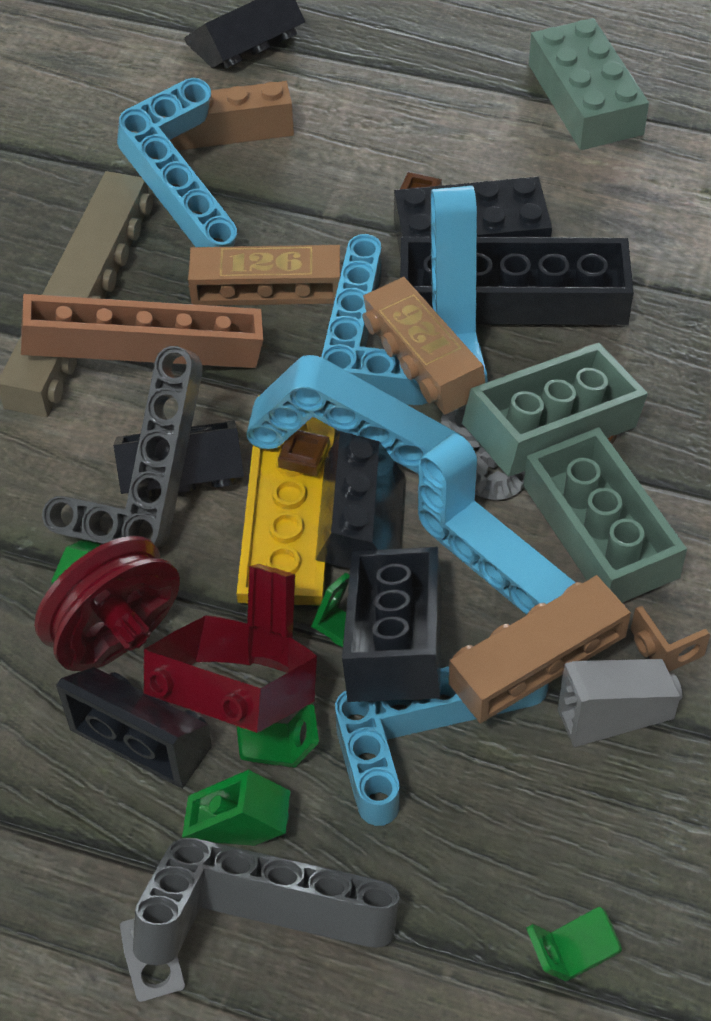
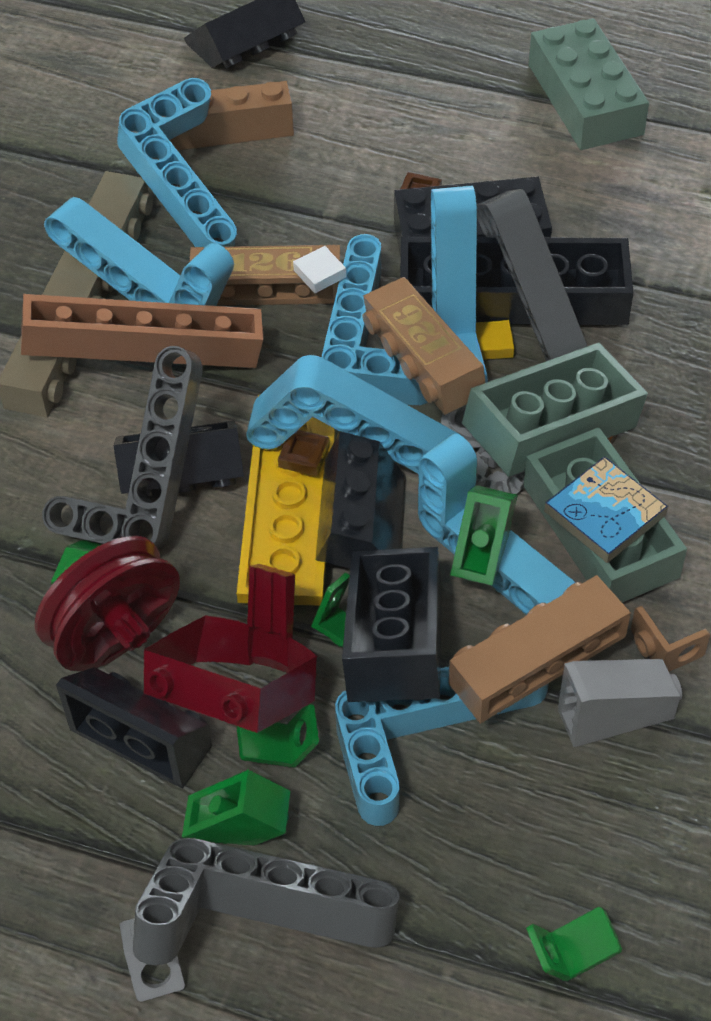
(131, 266): none -> medium azure beam
(319, 269): none -> white tile
(483, 534): none -> green slope
(495, 339): none -> yellow tile
(529, 260): none -> dark grey beam
(605, 509): none -> tile

